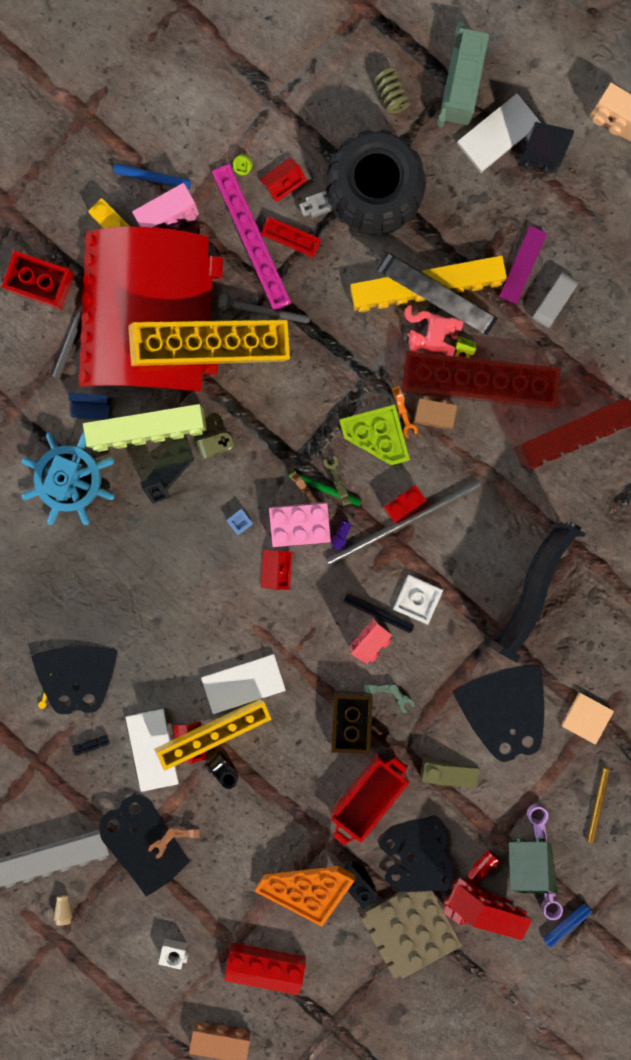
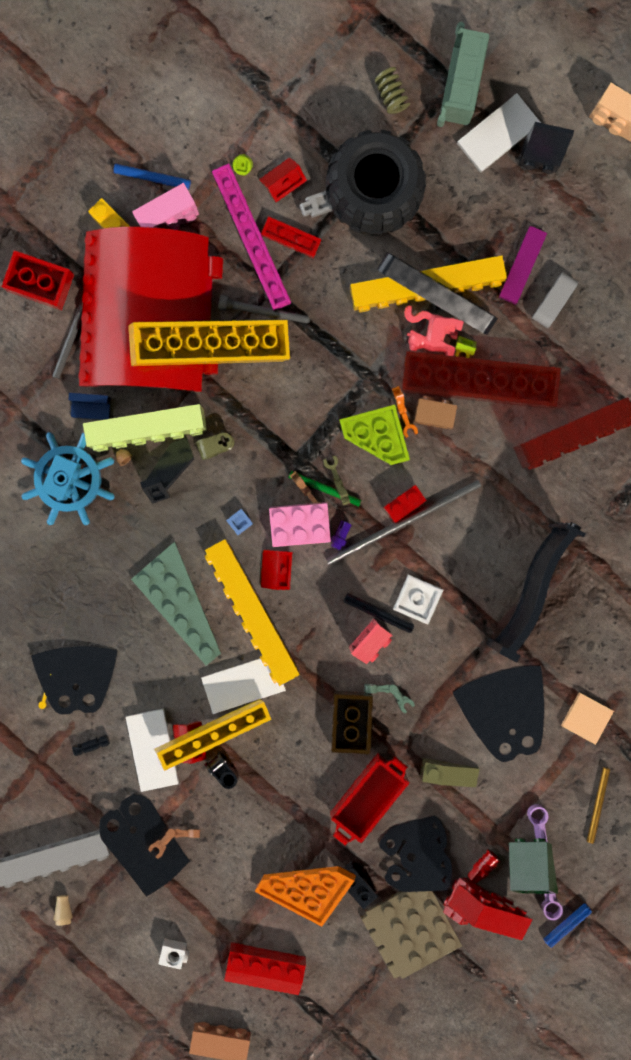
(123, 456): none -> medium nougat hinge
(174, 596): none -> sand green wing
(252, 612): none -> yellow brick

